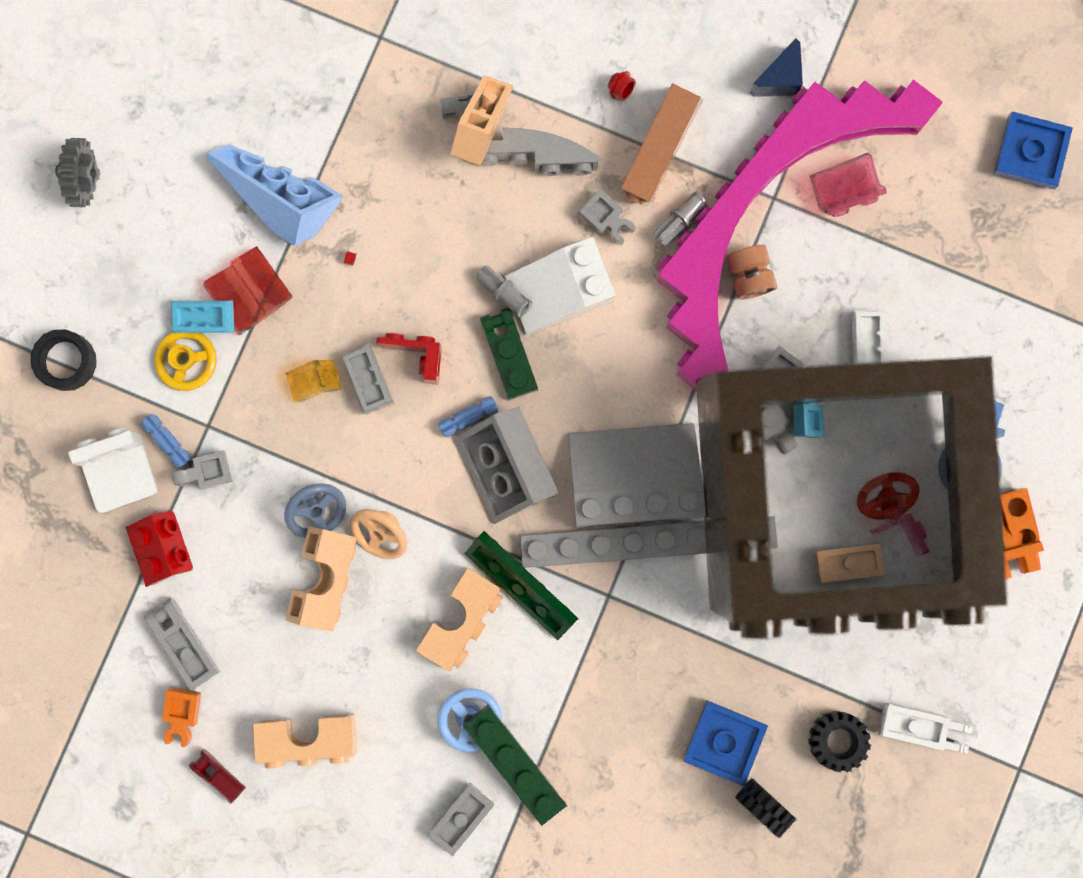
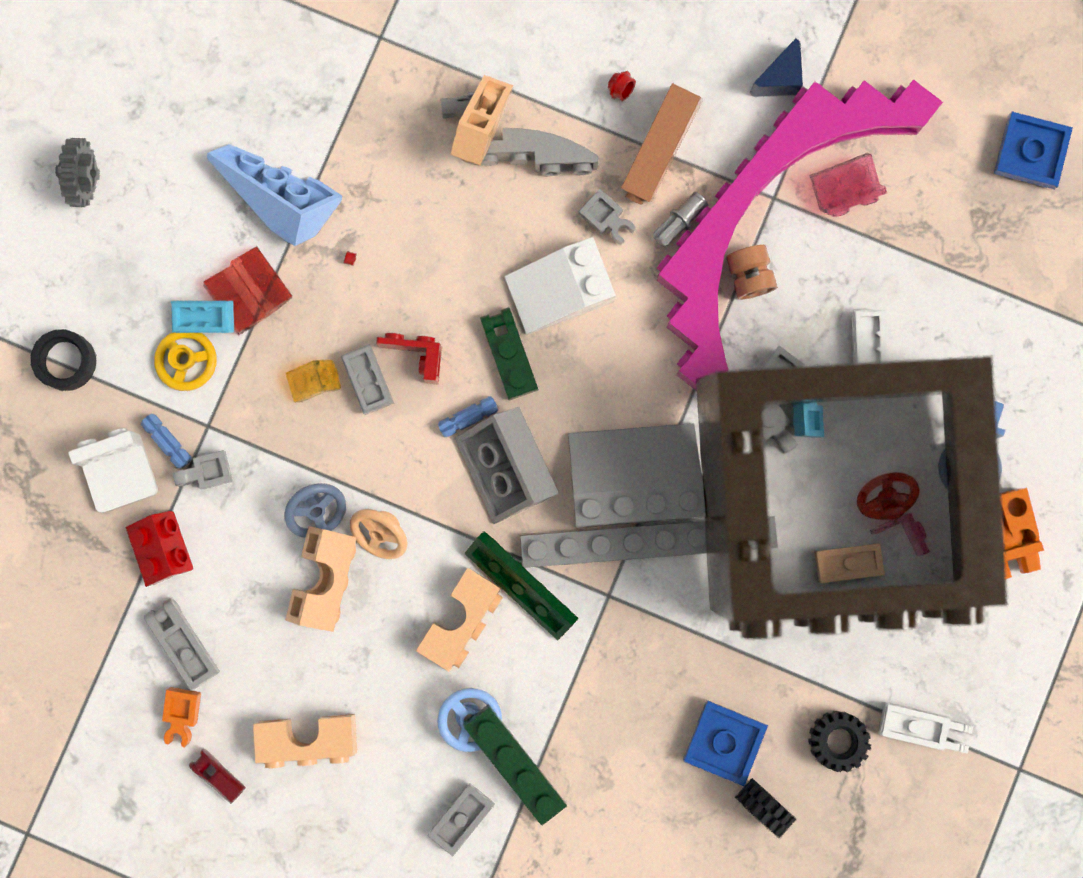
(503, 291): light grey axle -> none

